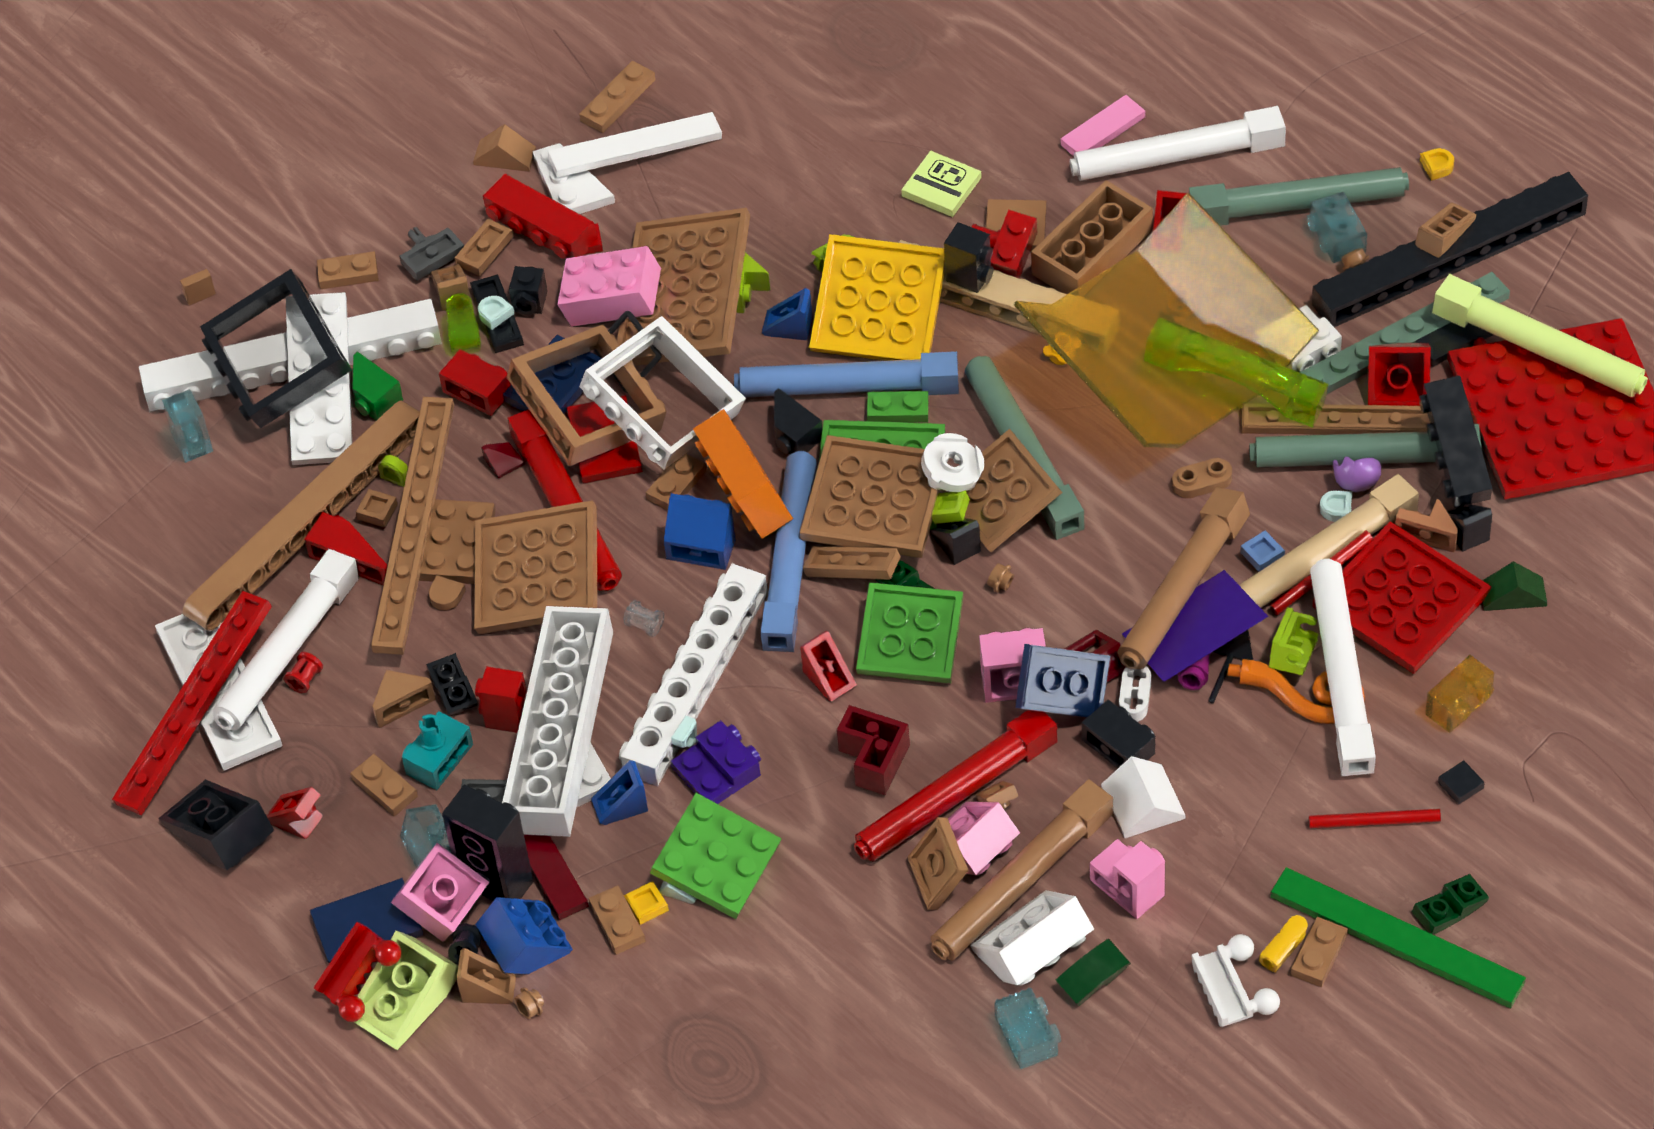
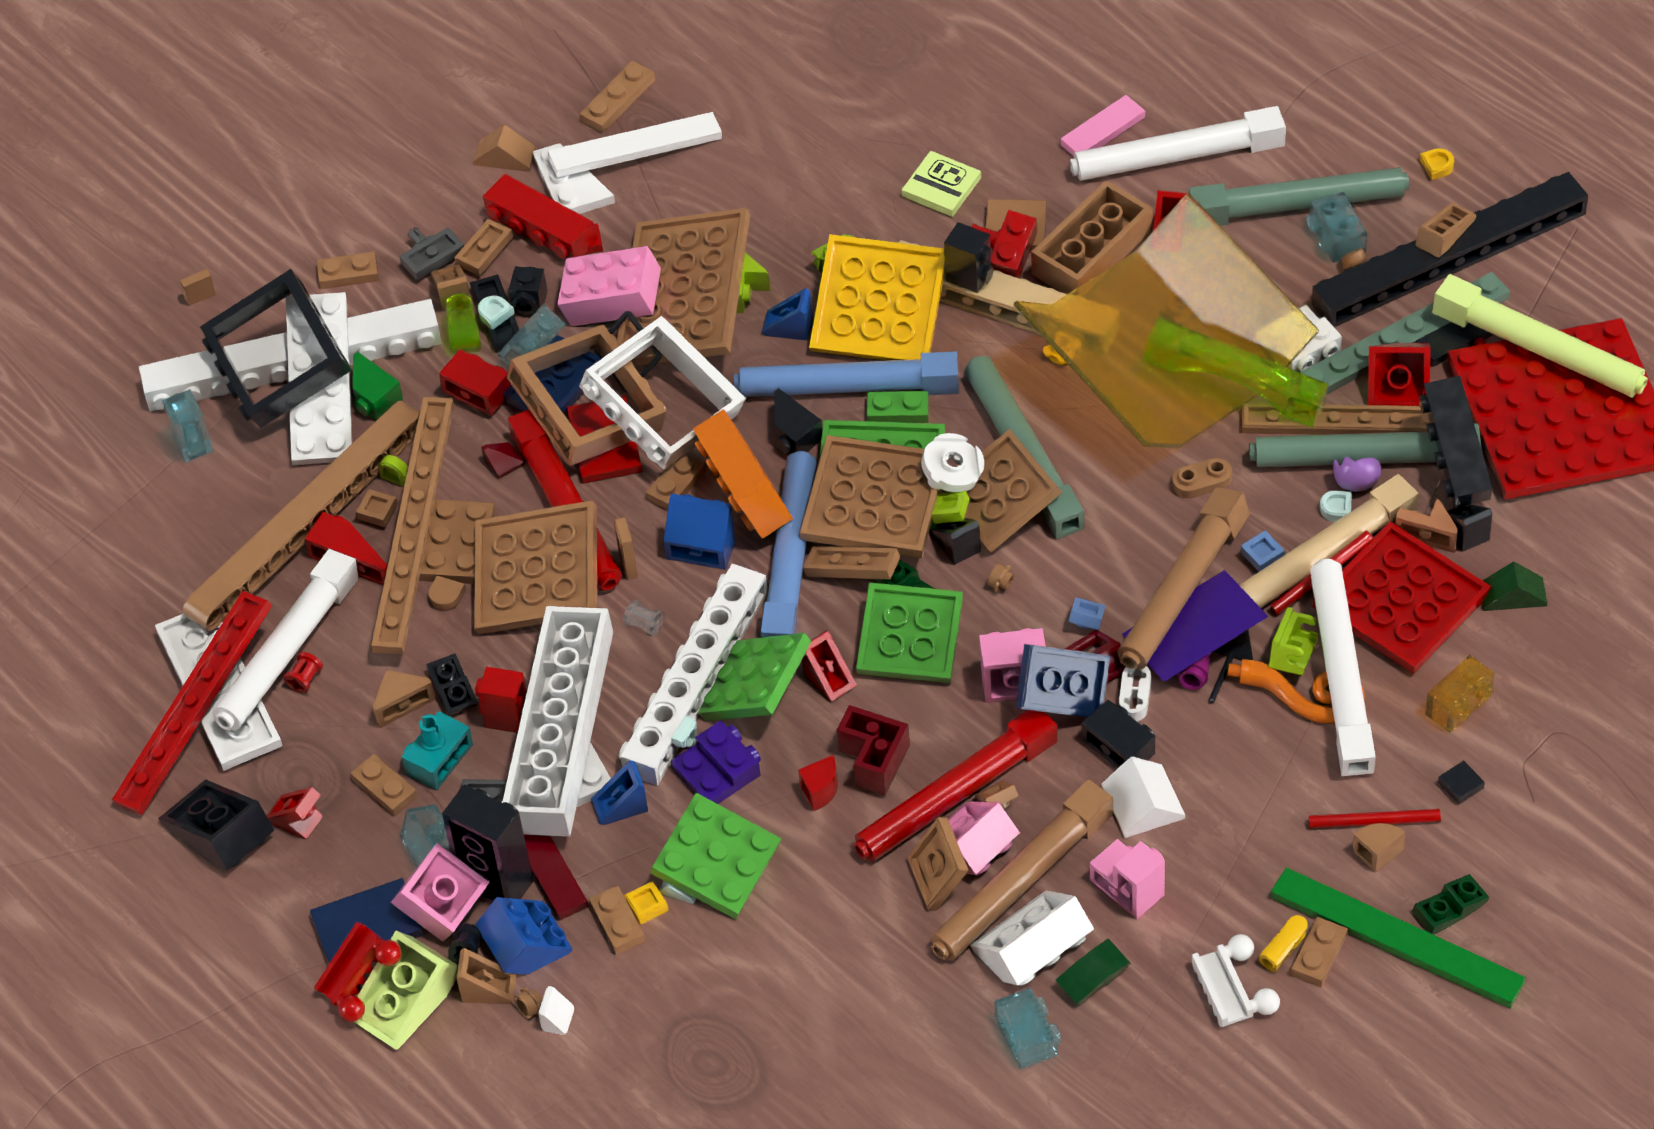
(533, 335): none -> clear light blue brick
(555, 1012): none -> white slope
(625, 548): none -> medium nougat tile
(754, 677): none -> bright green plate
(819, 782): none -> red brick
(1086, 614): none -> medium blue plate
(1378, 844): none -> medium nougat brick

